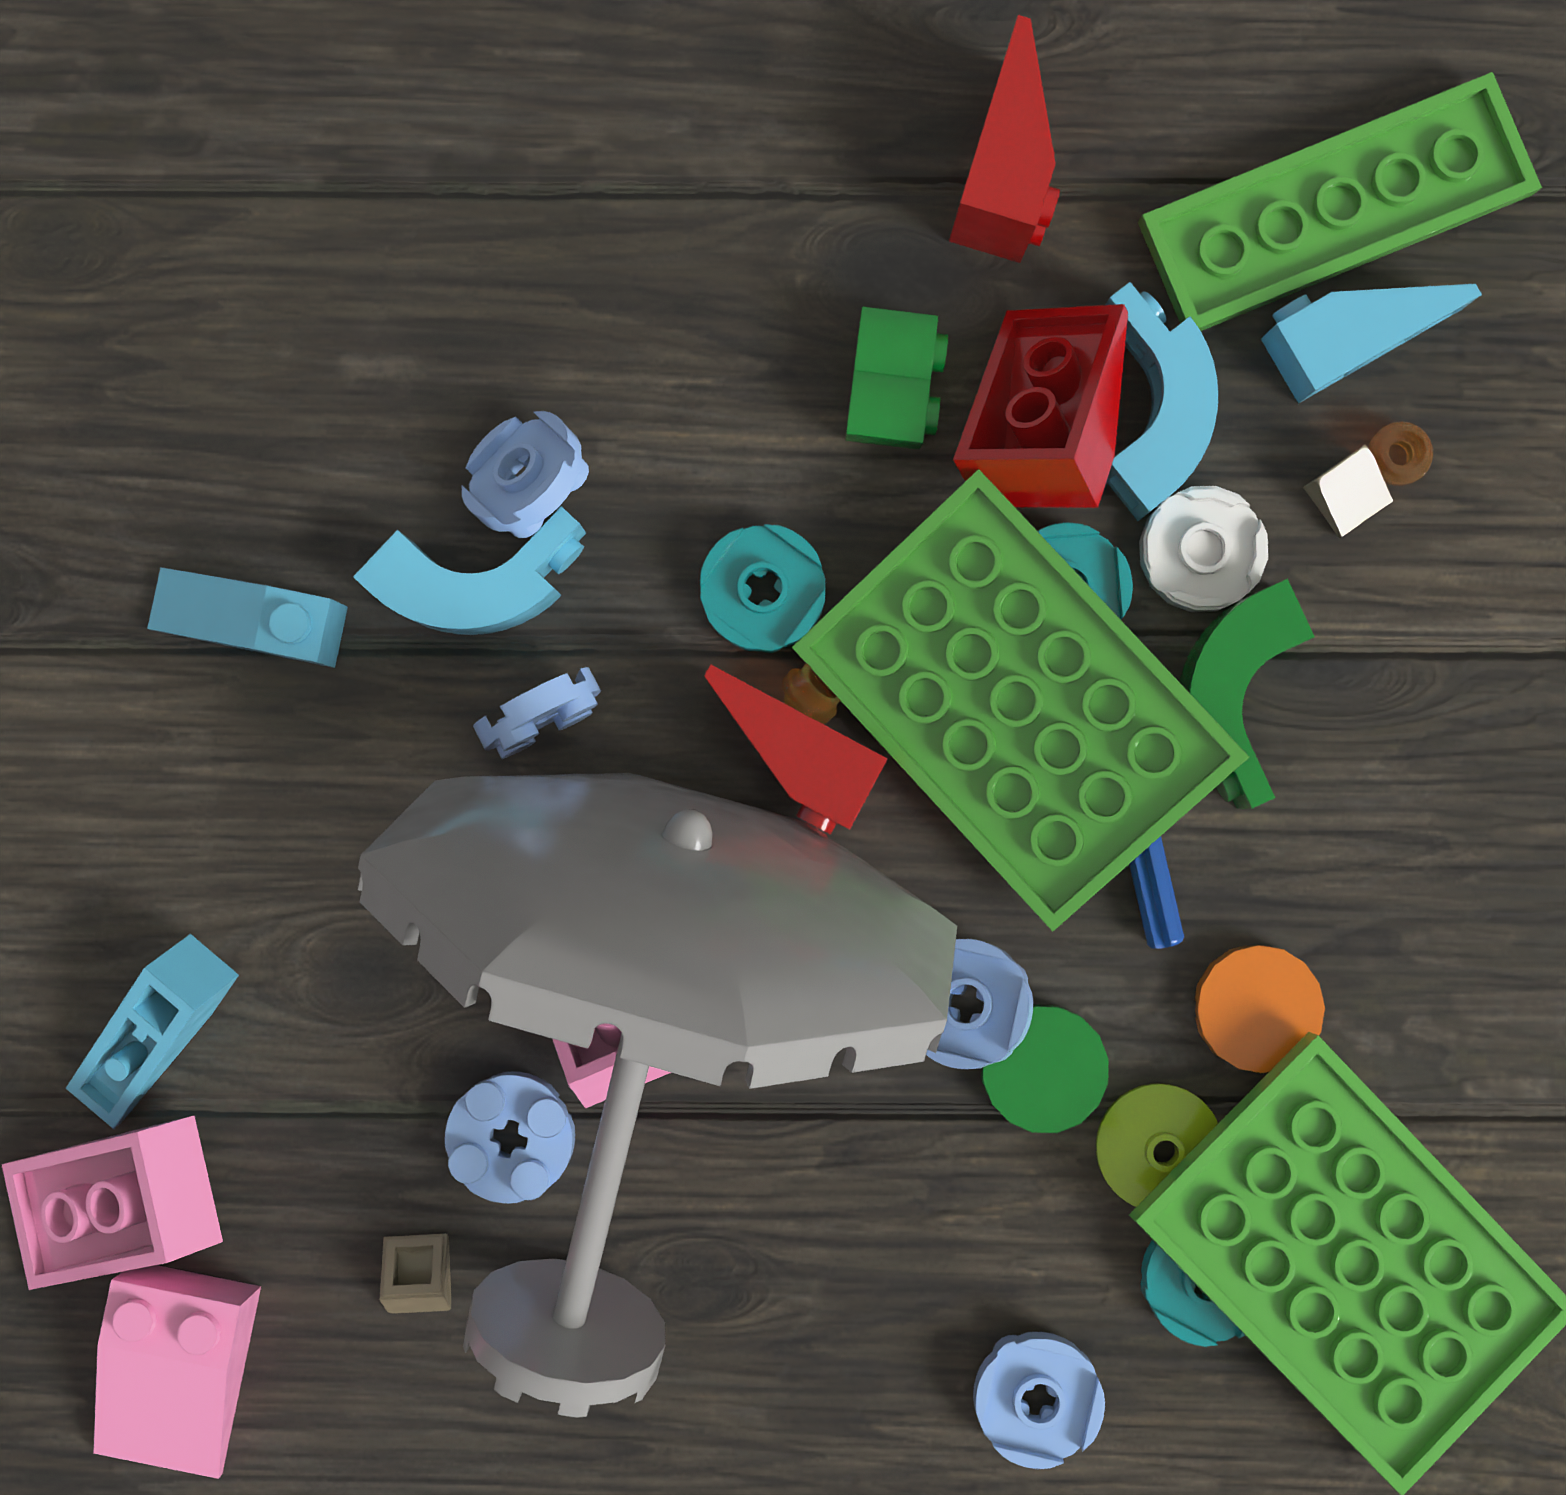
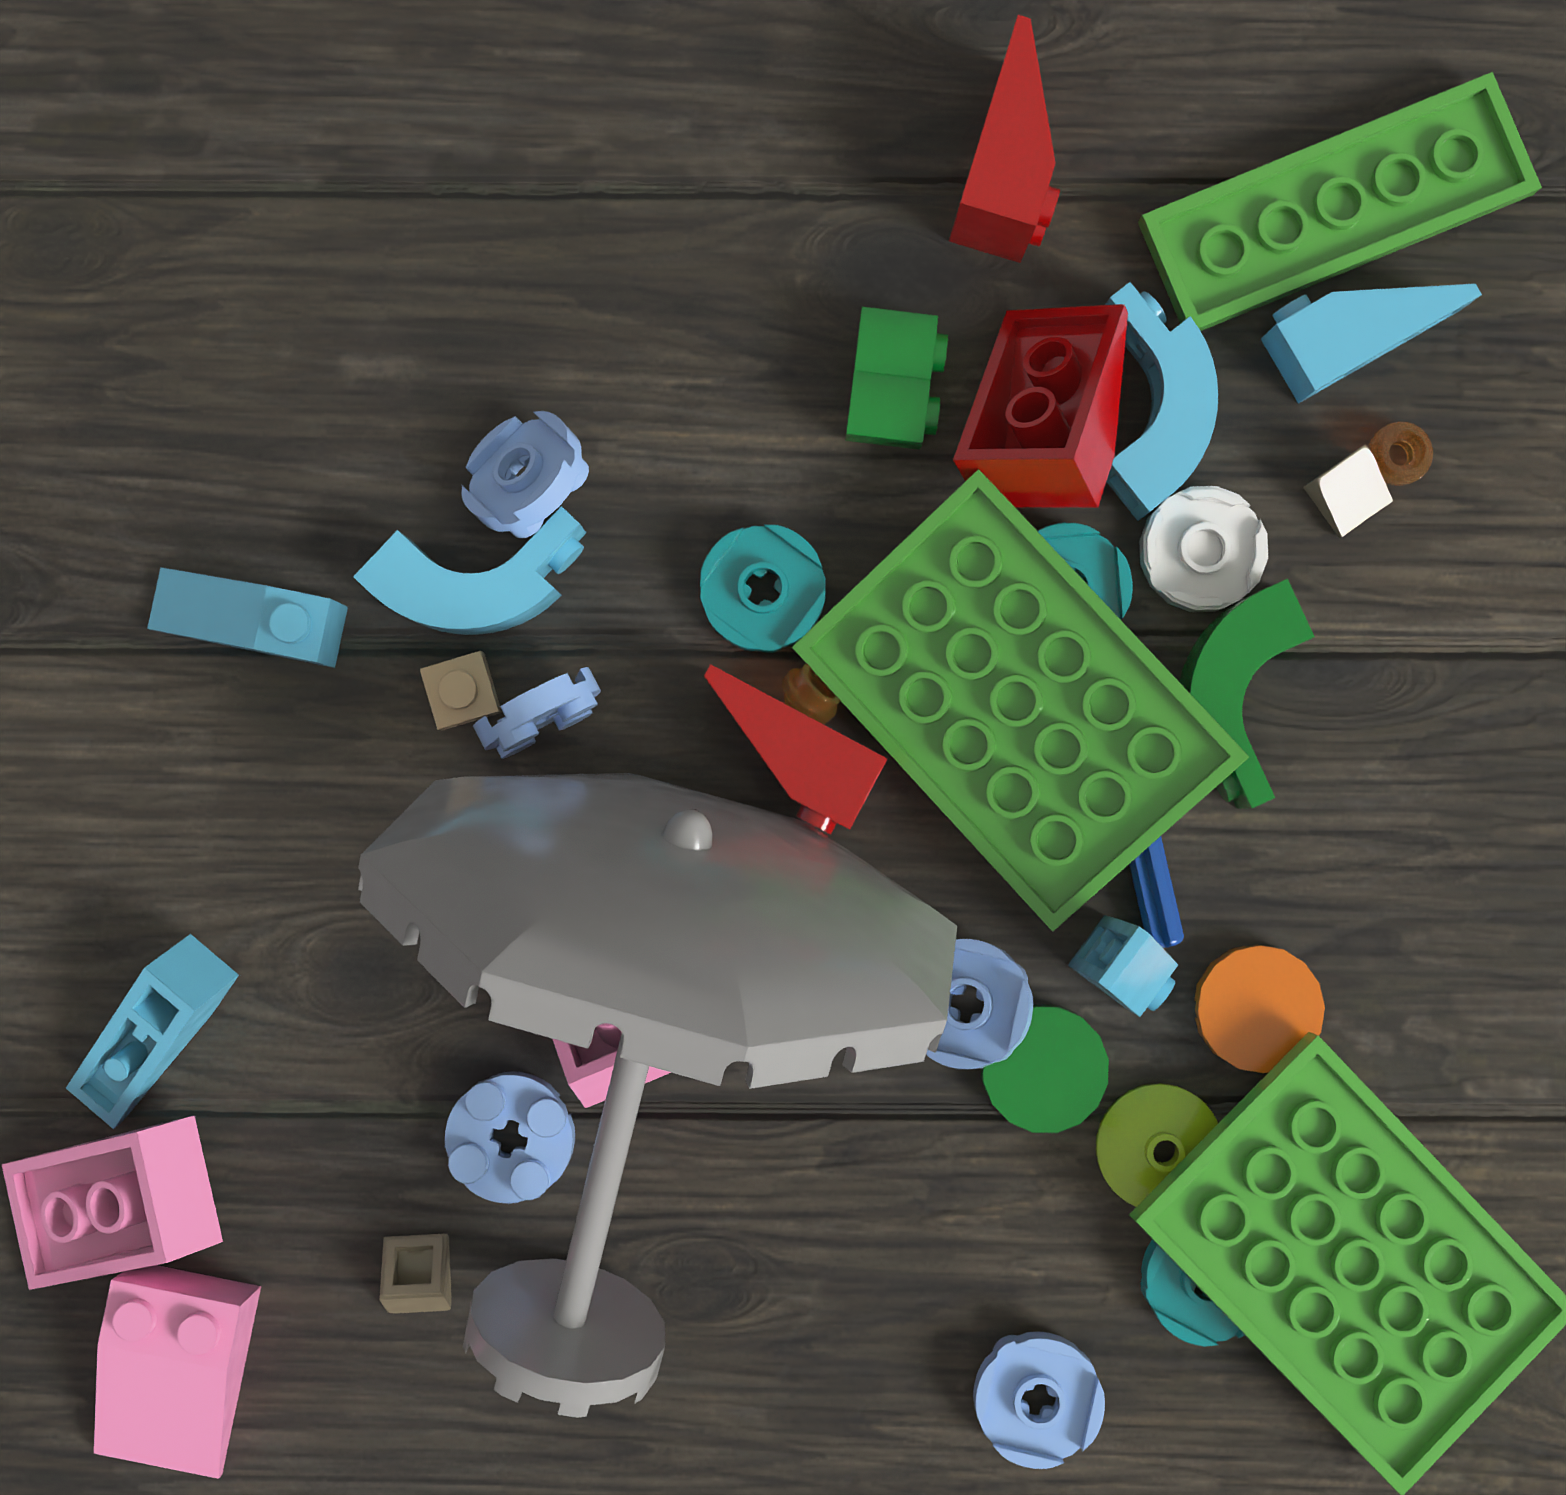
(460, 690): none -> tan plate
(1126, 965): none -> medium azure slope

